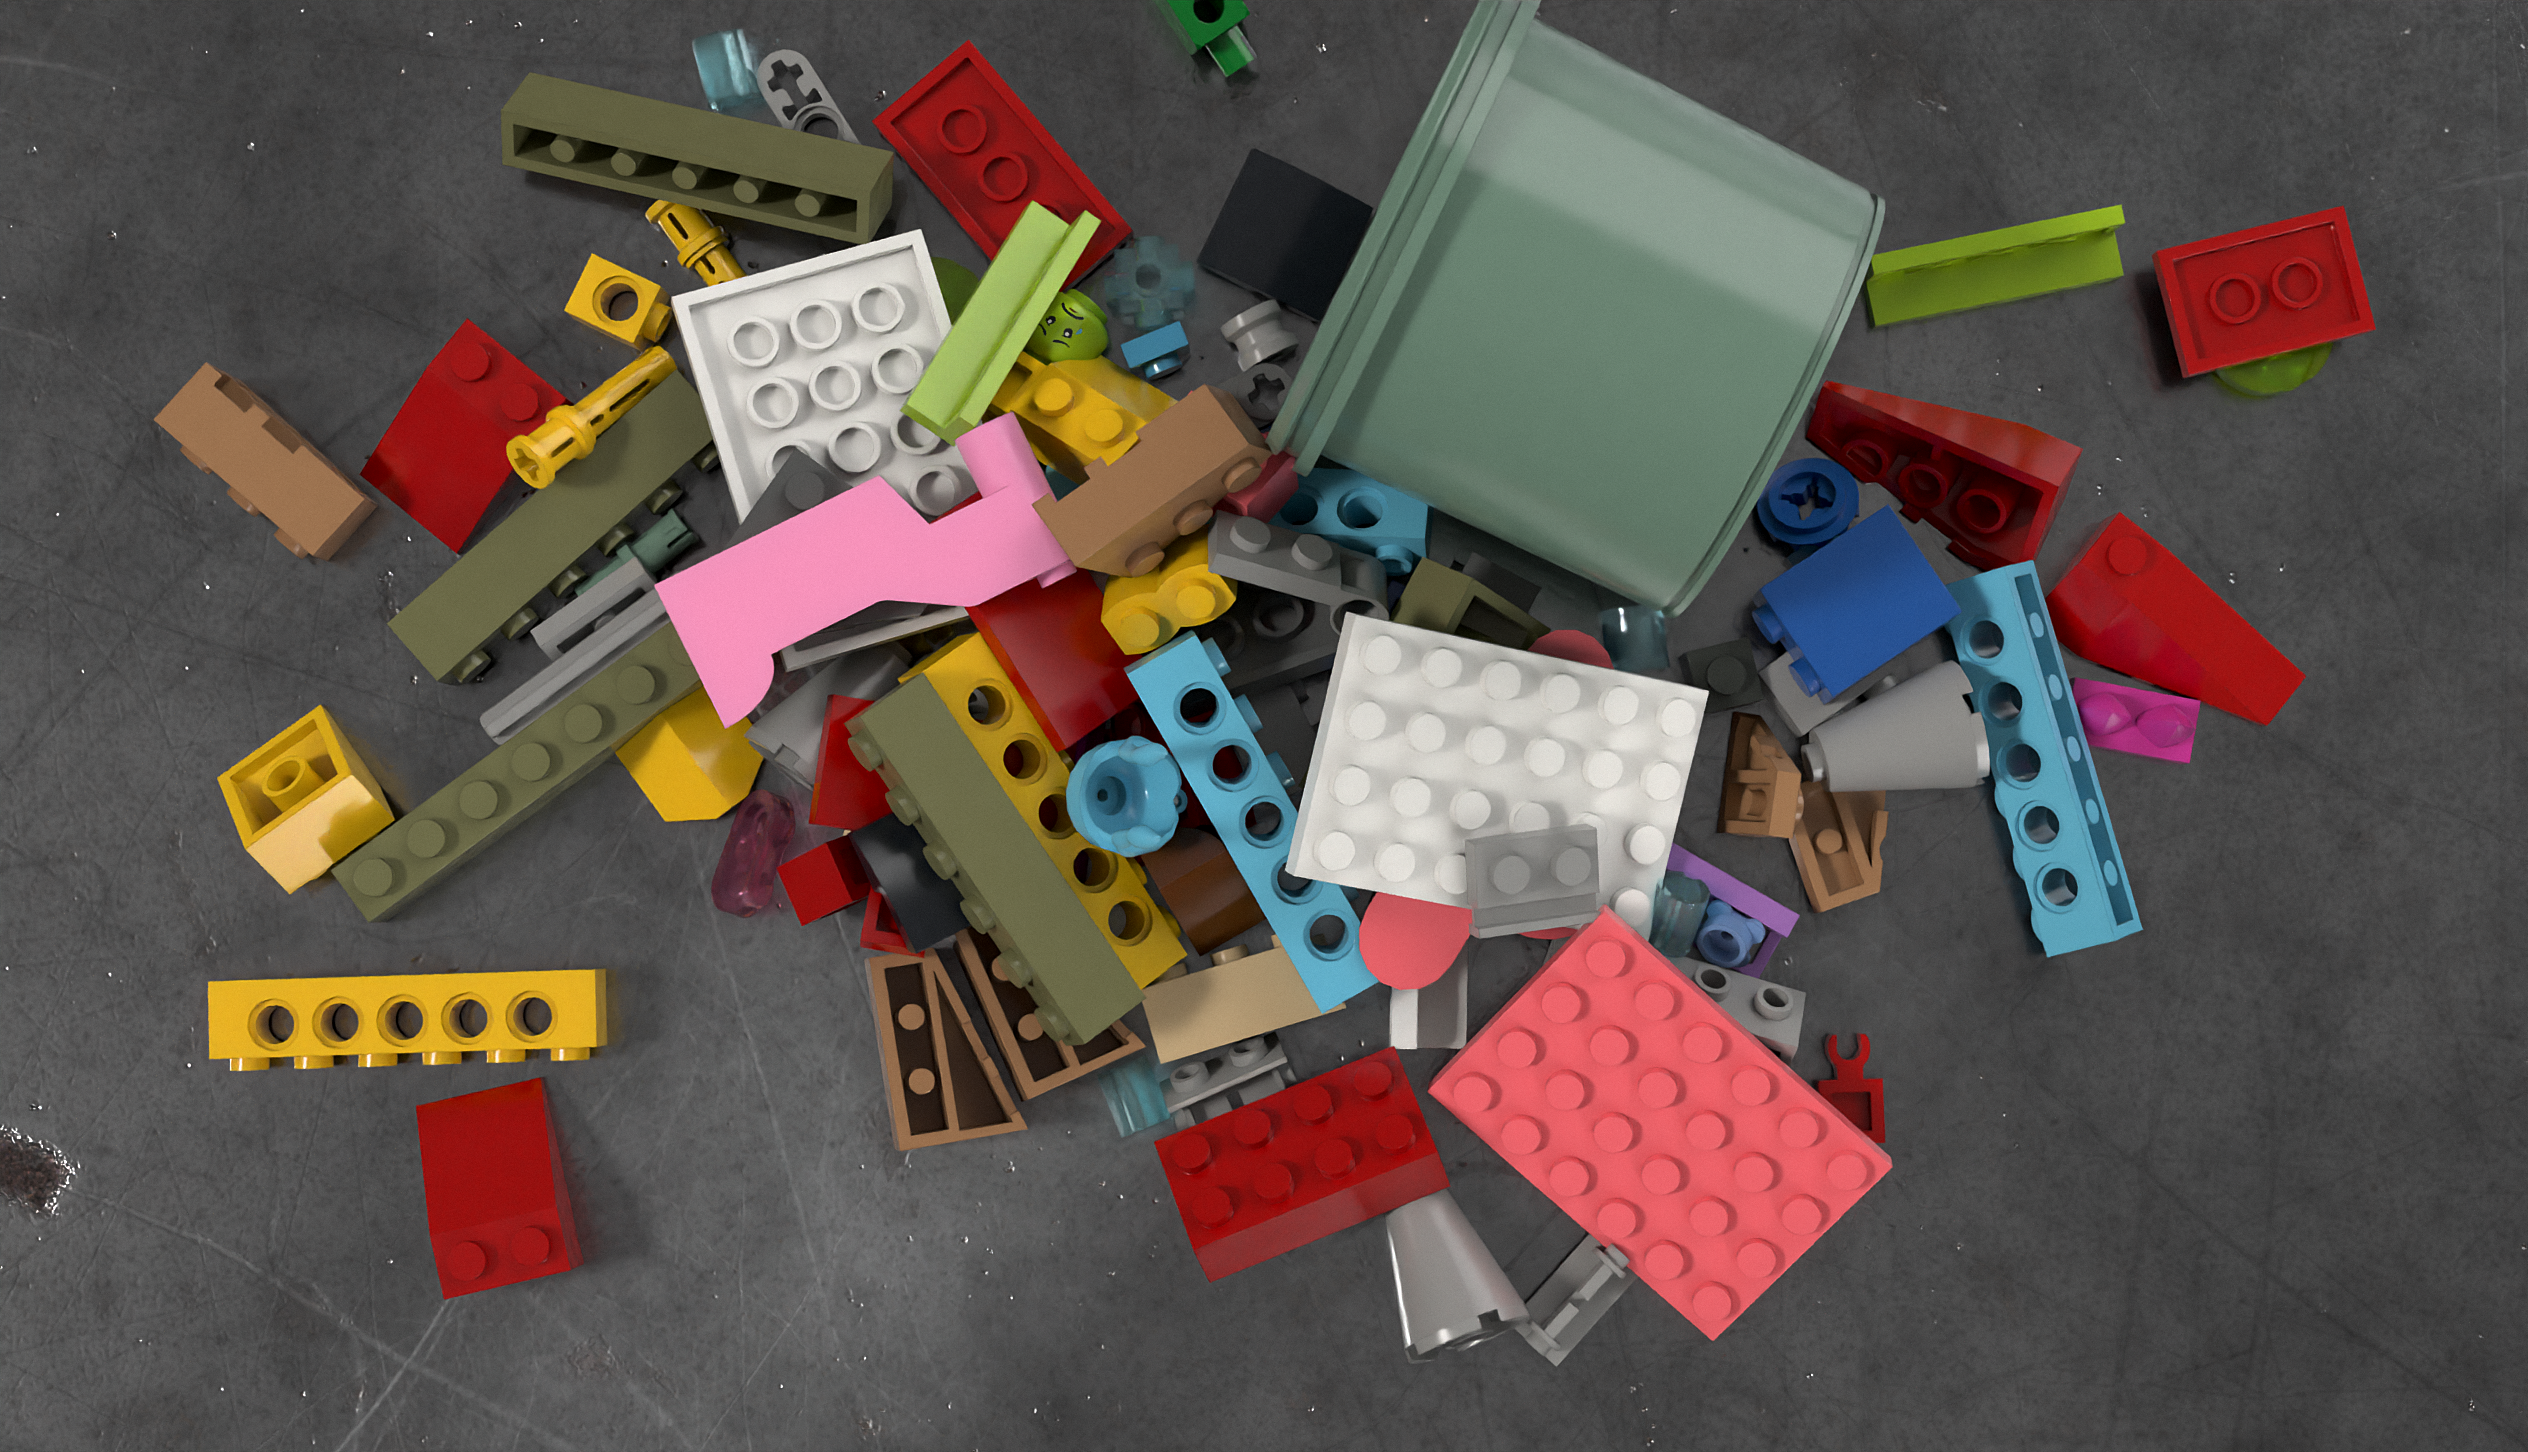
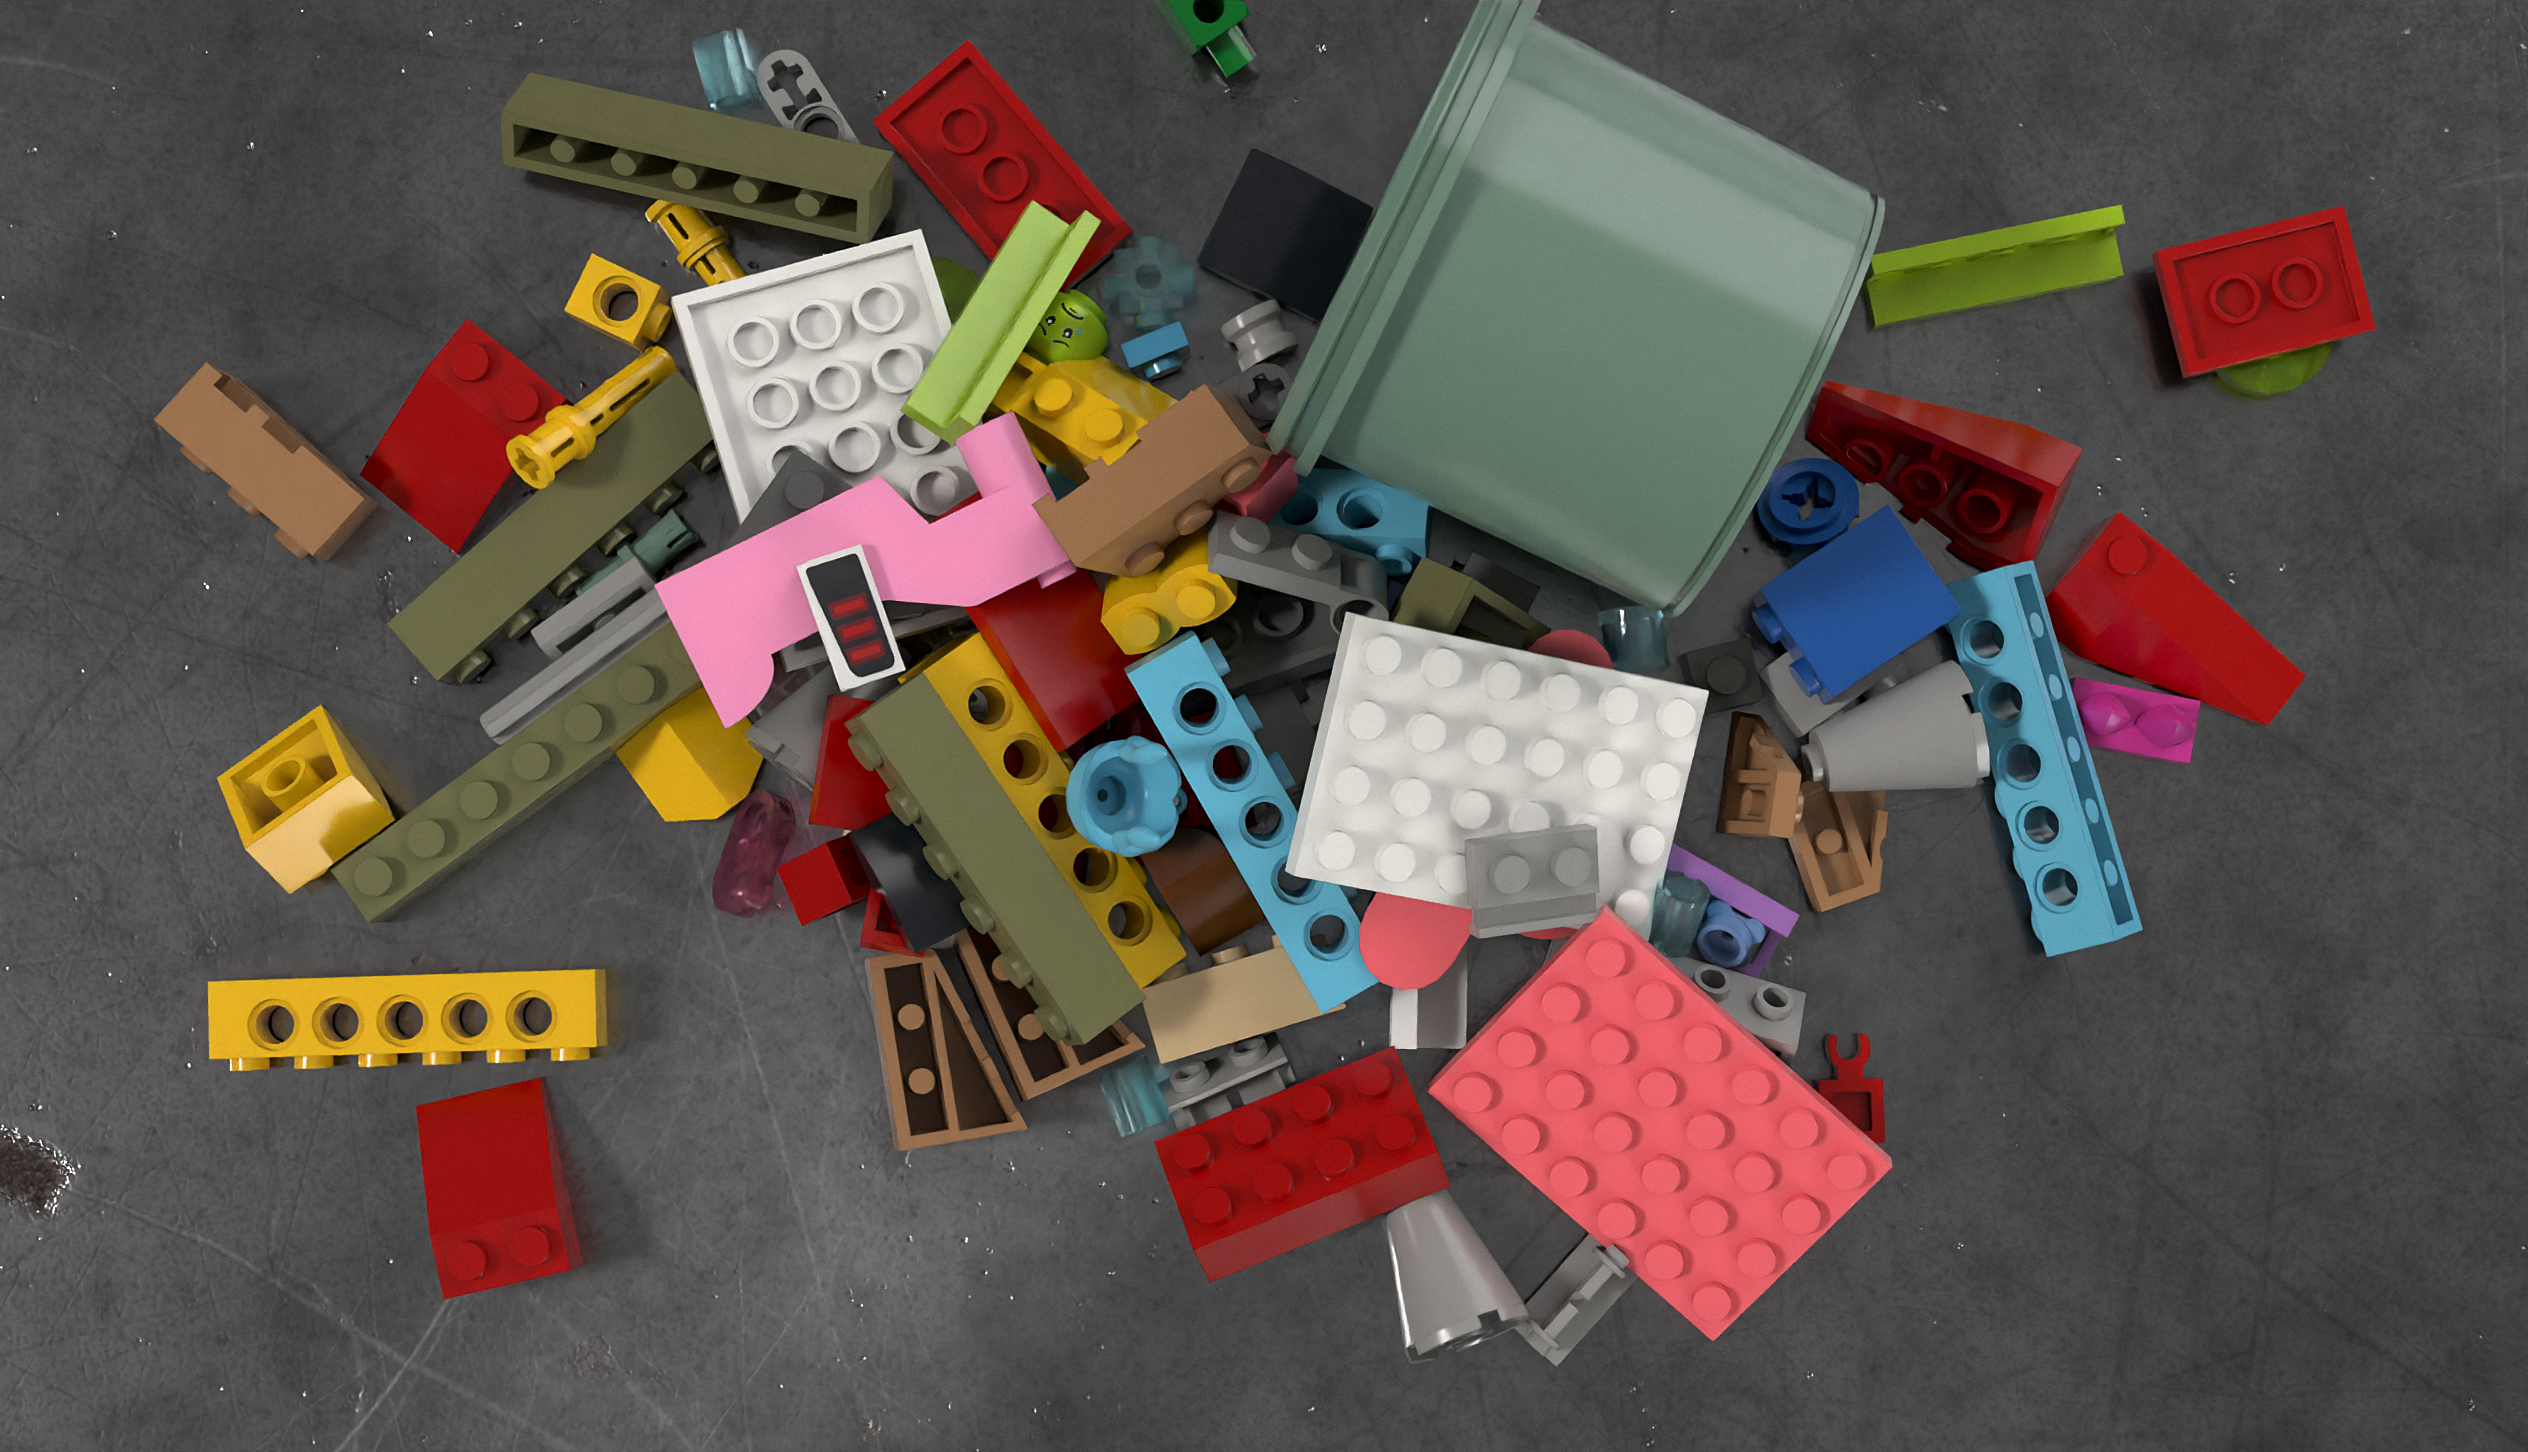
(850, 617): none -> slope

